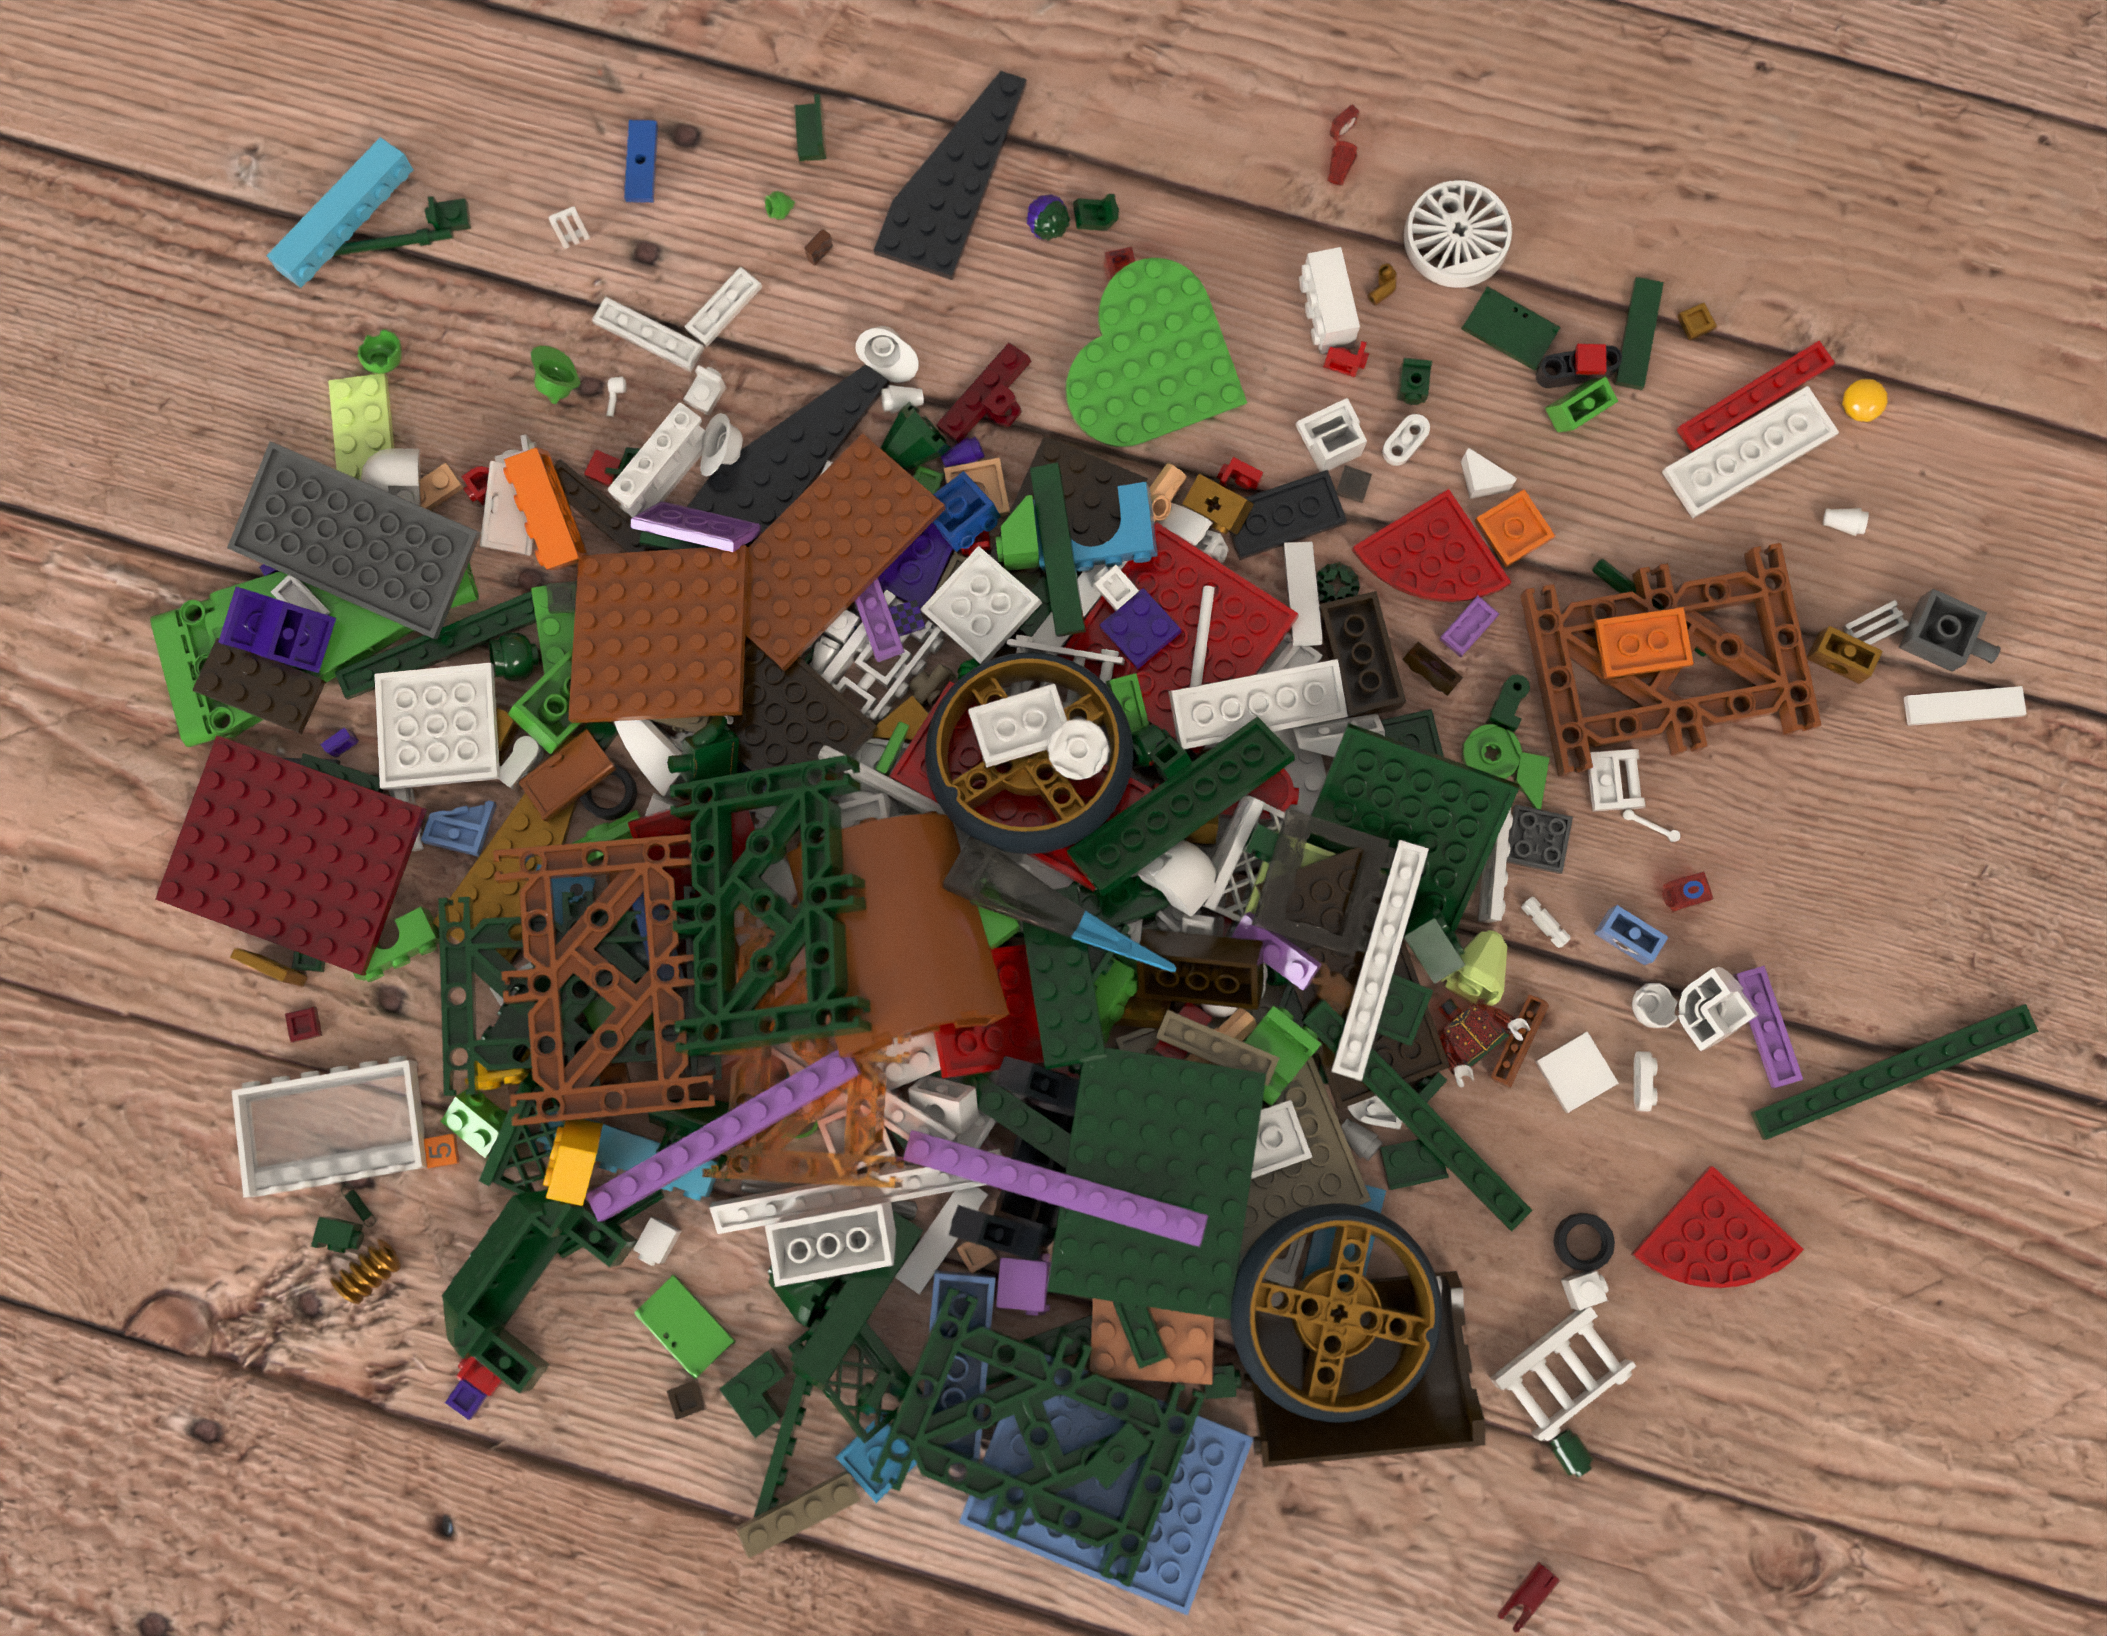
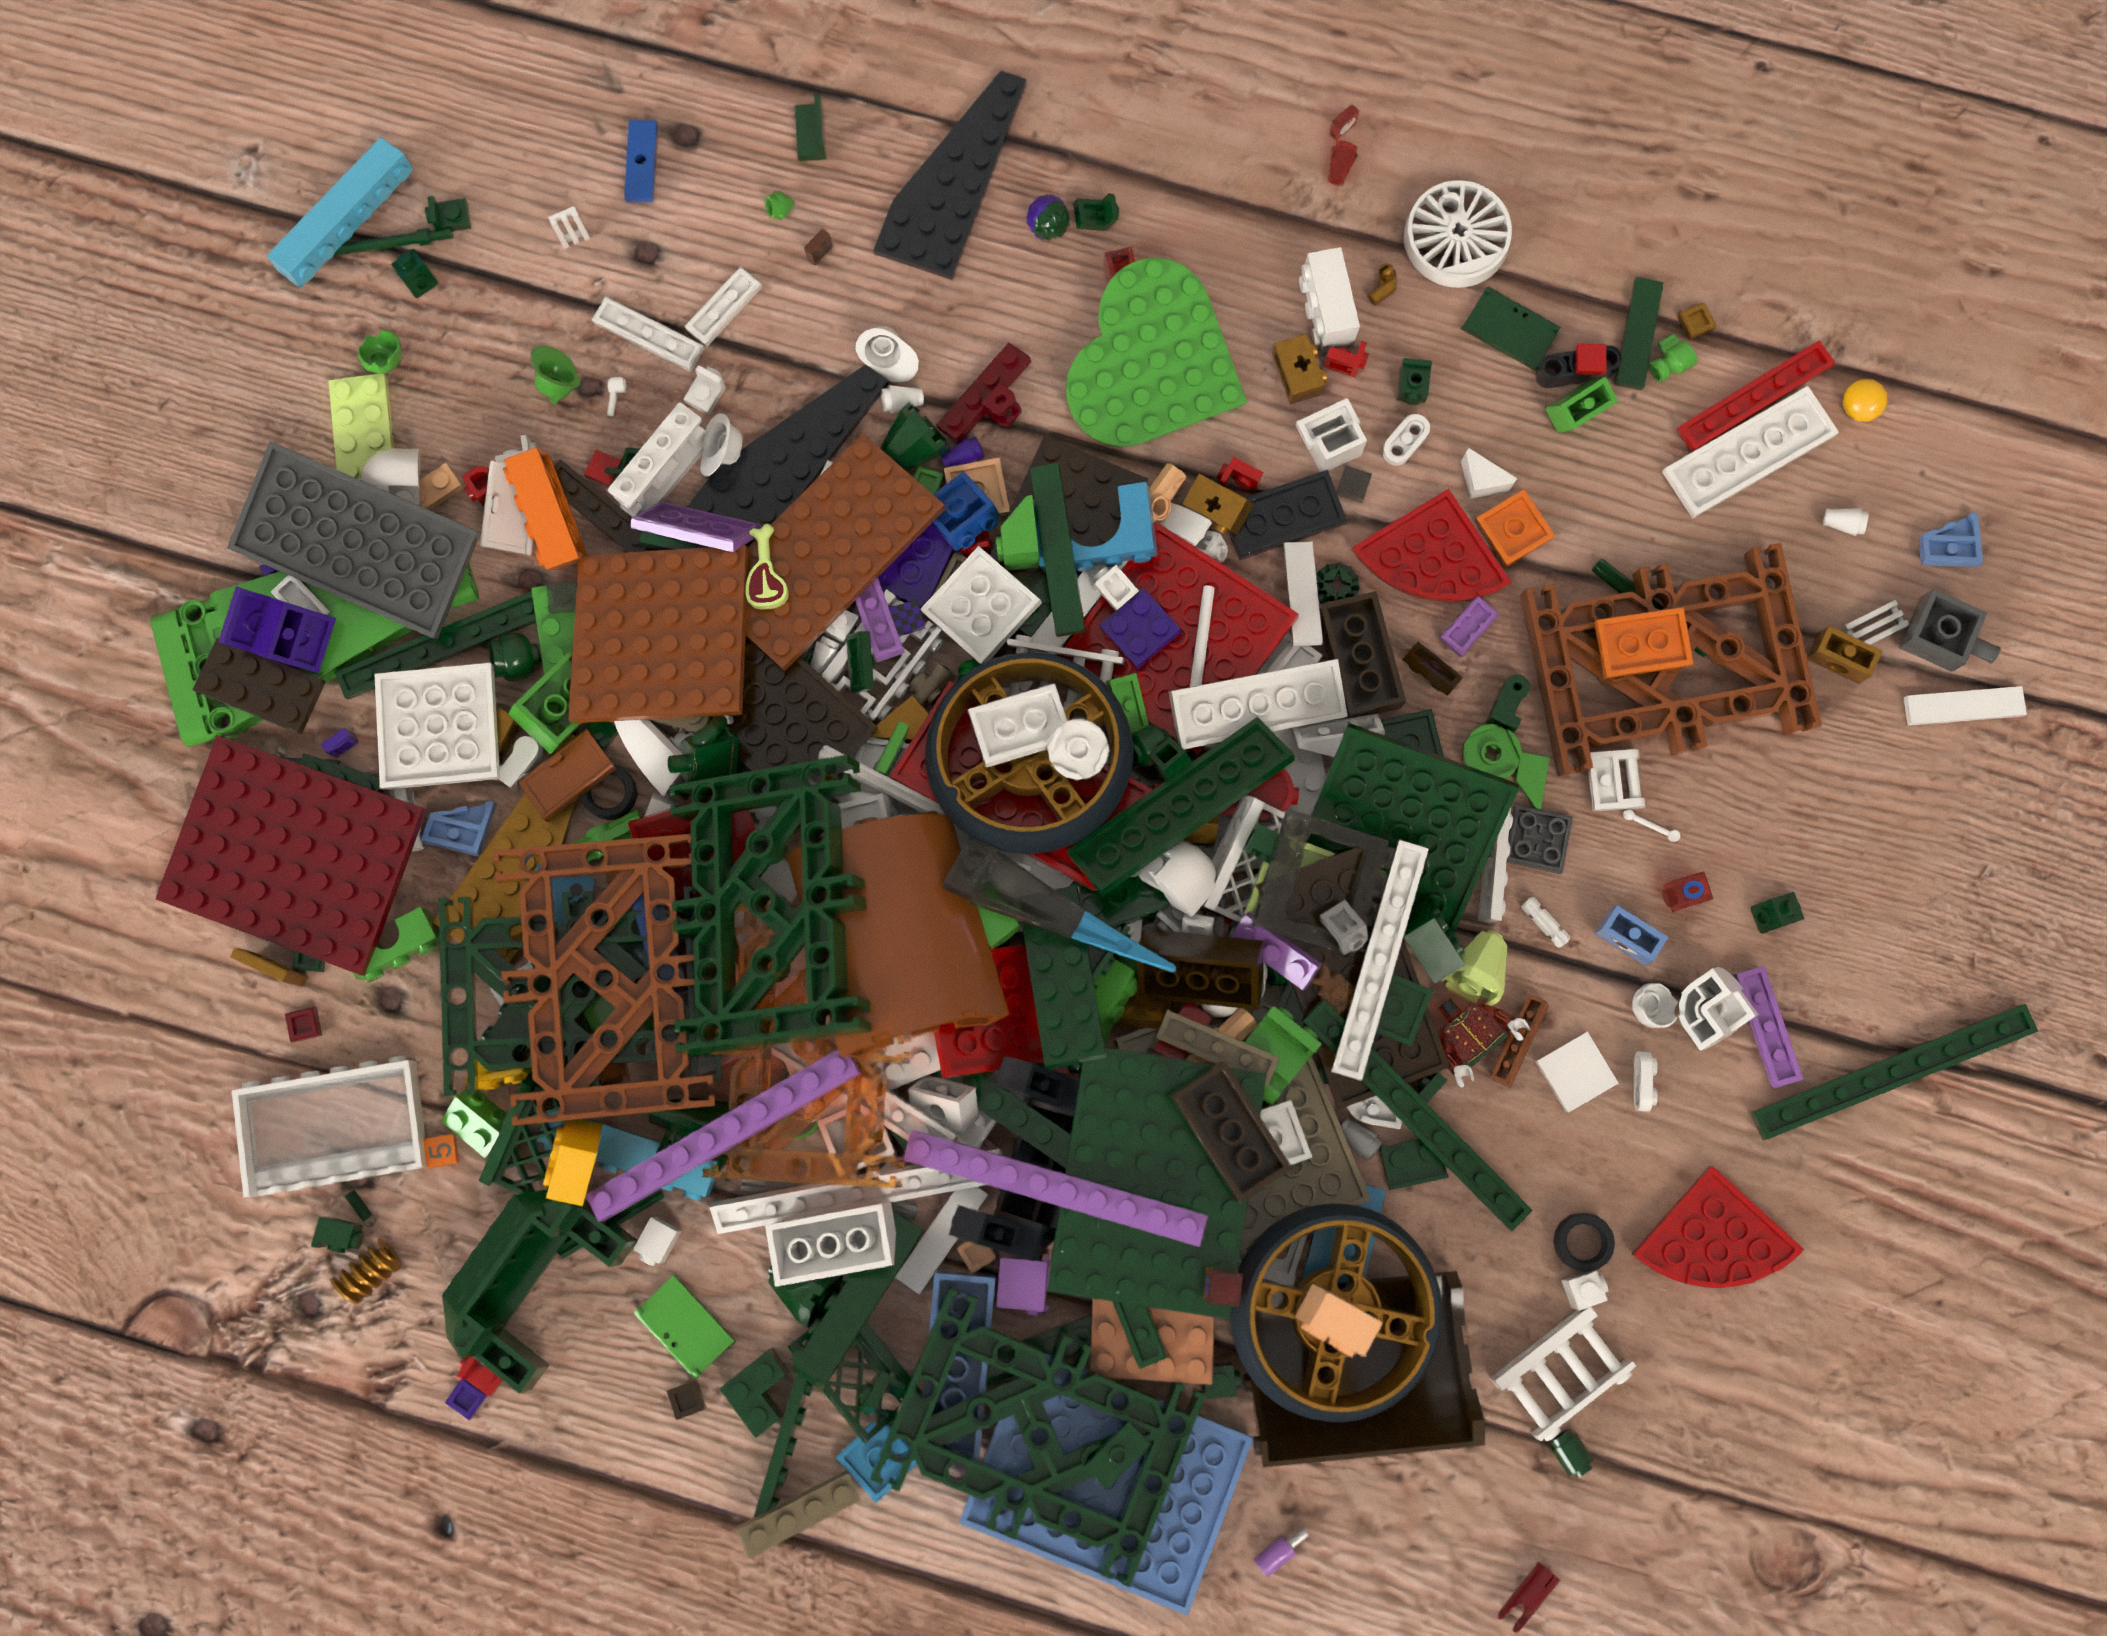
(414, 273): none -> dark green bracket
(763, 585): none -> yellowish green piece
(860, 662): none -> dark green plate
(1223, 1287): none -> clear red brick
(1230, 1131): none -> dark brown brick
(1279, 1552): none -> medium lavender piece
(1296, 383): none -> pearl gold brick
(1331, 1317): none -> light nougat brick
(1345, 927): none -> light grey bracket
(1677, 358): none -> bright green piece
(1777, 912): none -> dark green bracket
(1953, 544): none -> medium blue wing

